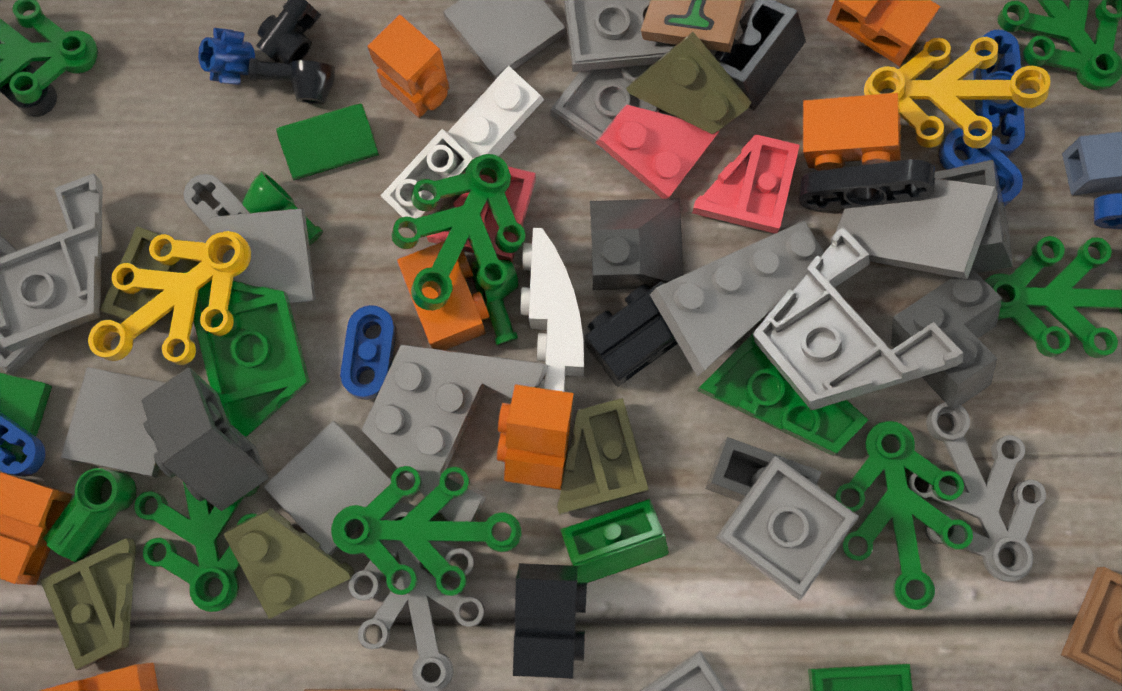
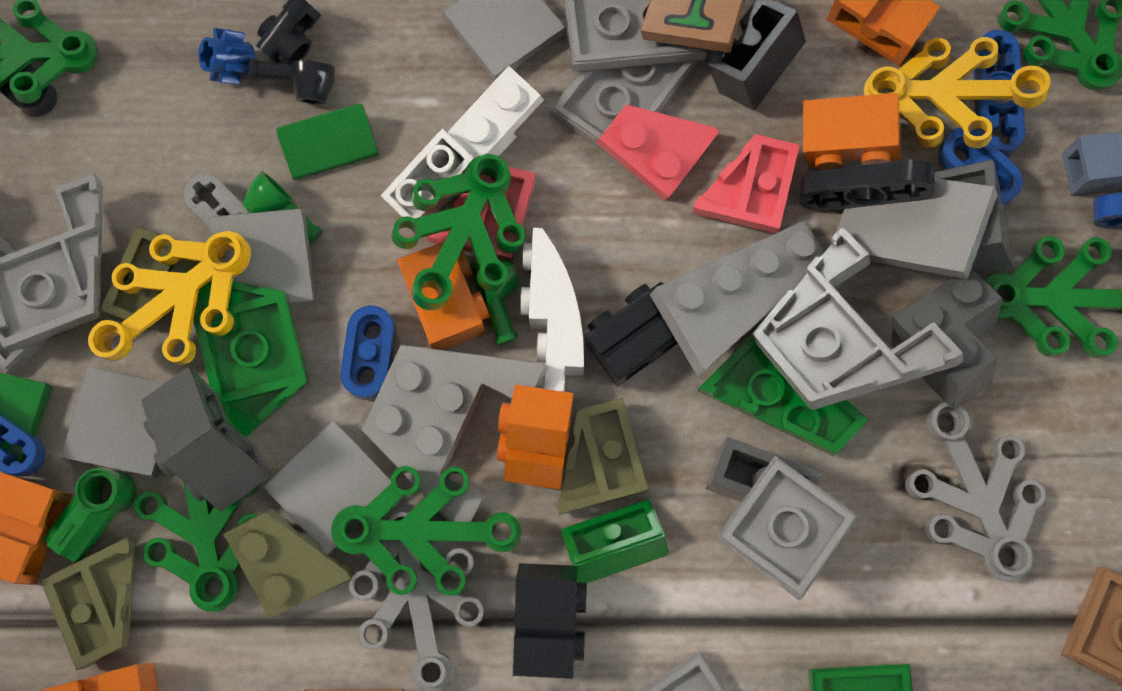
(410, 66): orange brick -> none
(635, 243): dark grey slope -> none
(691, 87): olive wing -> none
(900, 505): green plant -> none

